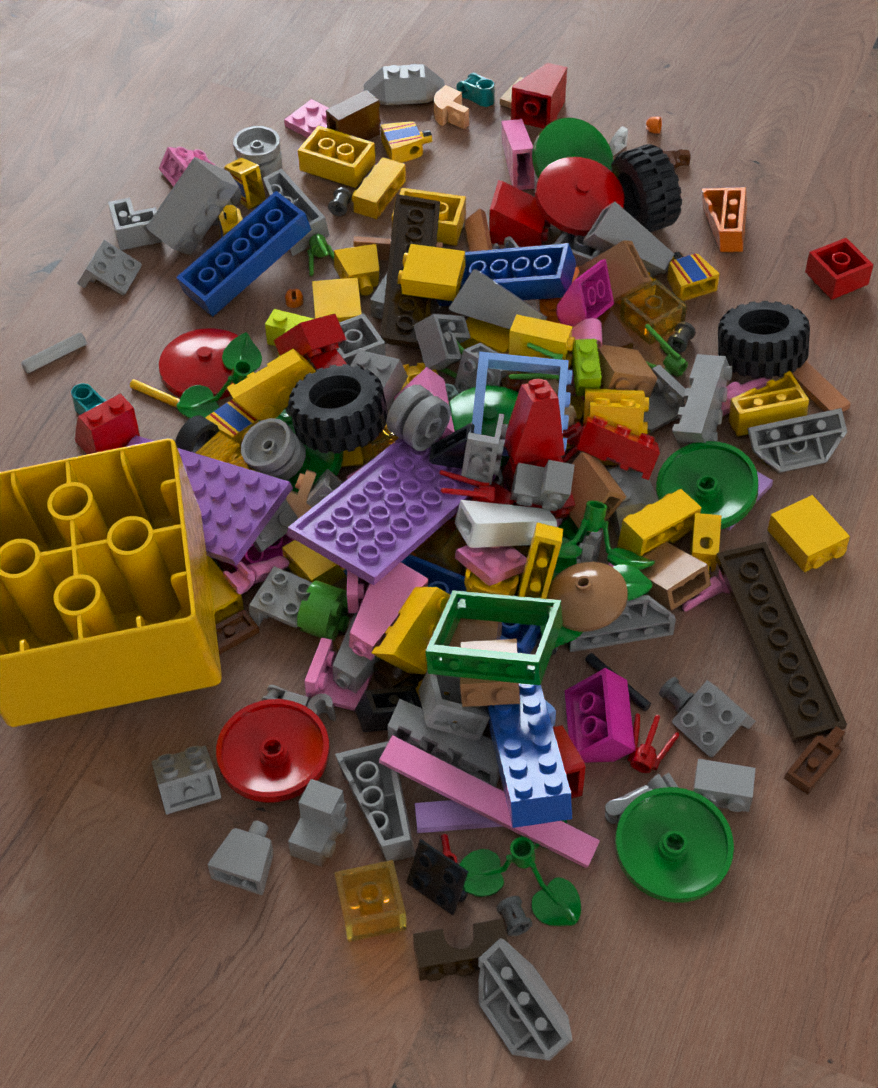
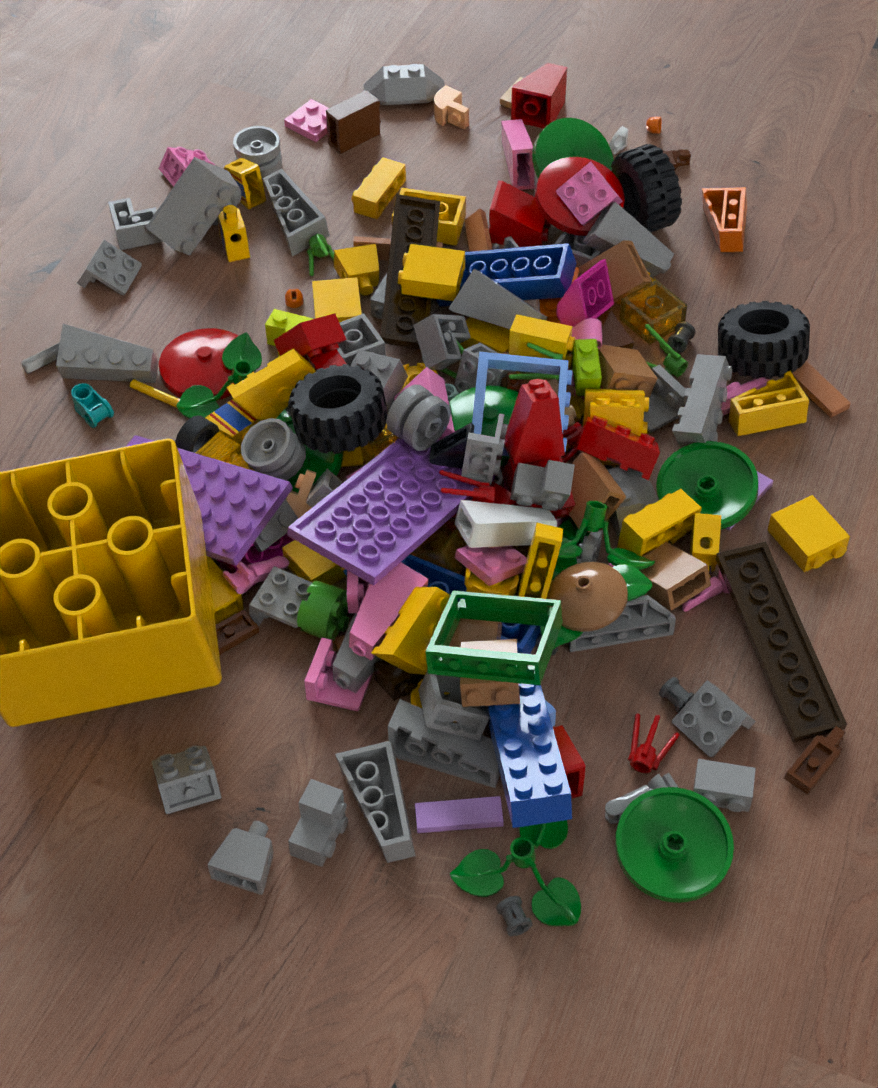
(101, 357): none -> light grey wedge
(107, 426): red slope -> none
(244, 253): blue brick -> none
(272, 750): red dish -> none
(318, 704): light grey piece -> none
(336, 156): yellow brick -> none
(338, 205): dark grey bush -> none
(370, 900): clear yellow brick -> none
(378, 706): black slope -> none
(404, 141): yellow torso -> none
(437, 877): black hinge -> none
(439, 959): dark brown arch -> none
(446, 848): red hand -> none
(477, 89): teal piece -> none
(484, 800): bright pink tile -> none
(521, 1004): light grey wedge -> none
(587, 193): none -> bright pink bracket
(600, 717): dark pink slope -> none
(634, 695): black bar -> none
(691, 276): yellow torso -> none
(798, 440): light grey wedge -> none
(839, 268): red brick -> none

